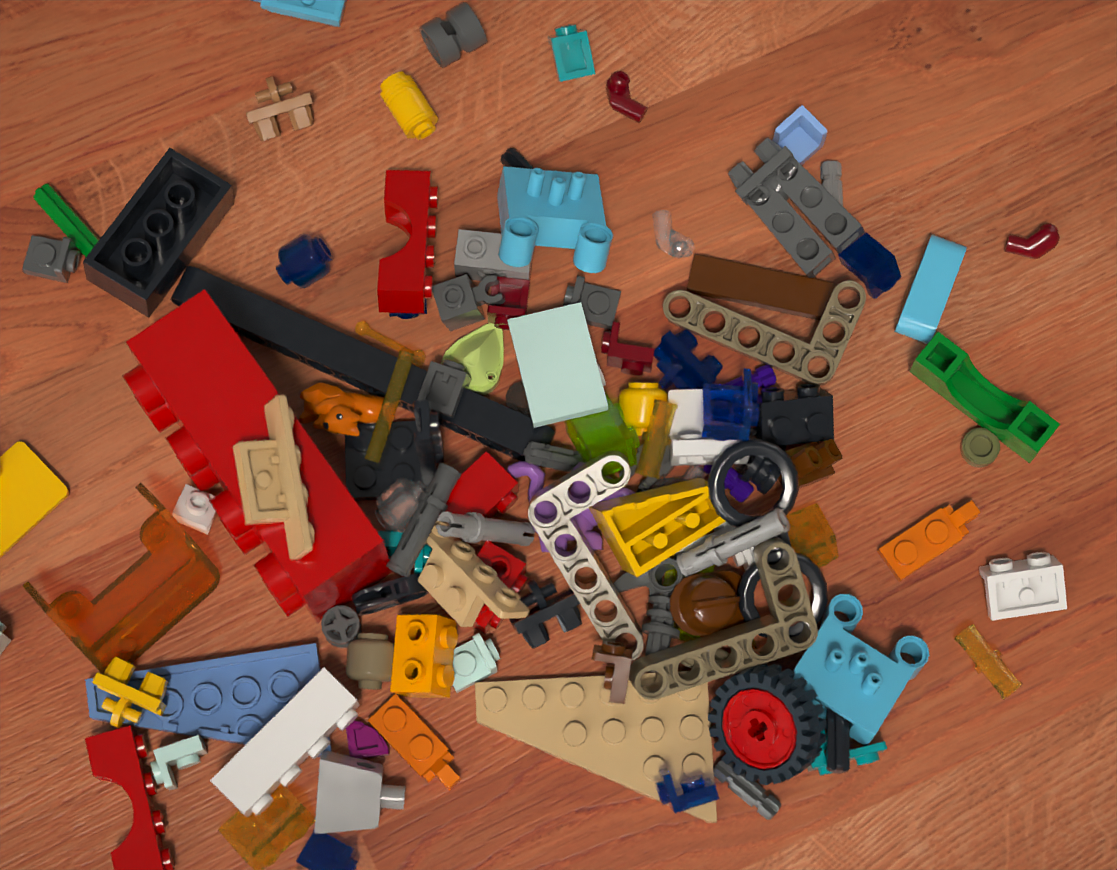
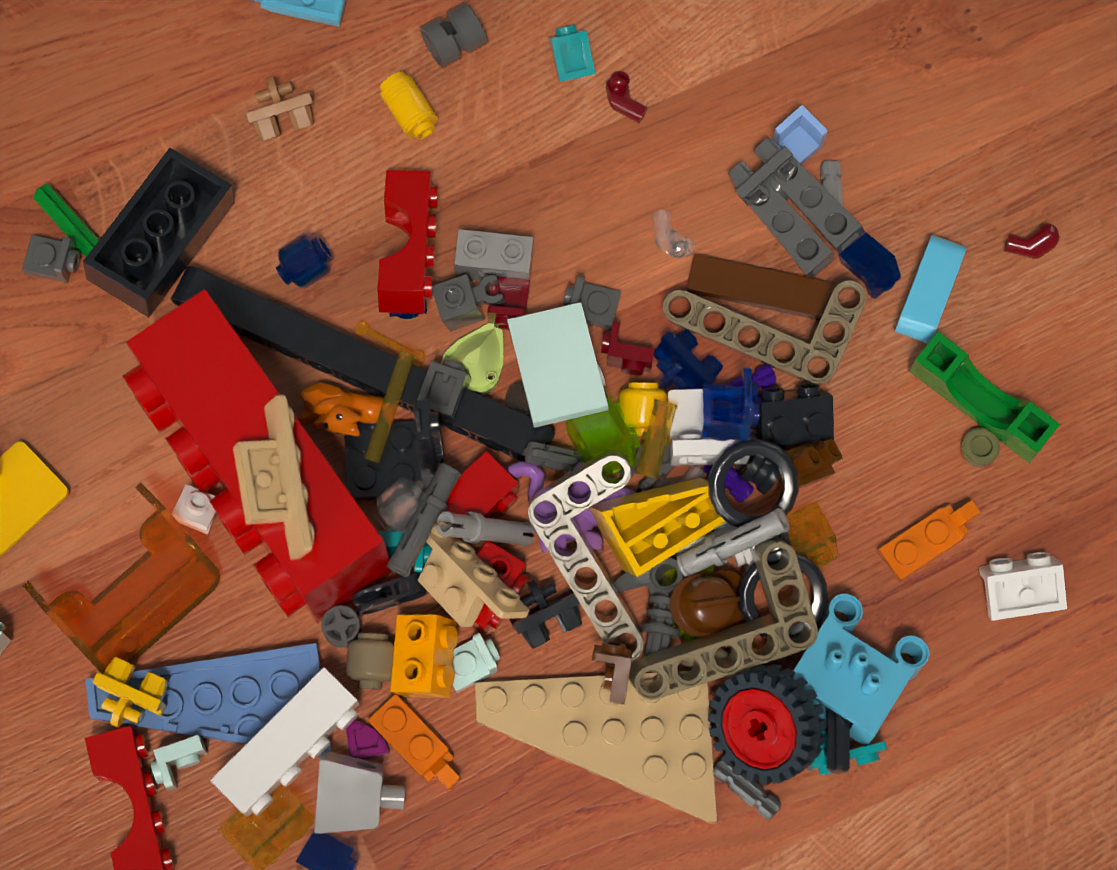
(551, 211): medium azure piece -> none
(692, 793): clear blue bracket -> none
(988, 661): clear yellow pin -> none

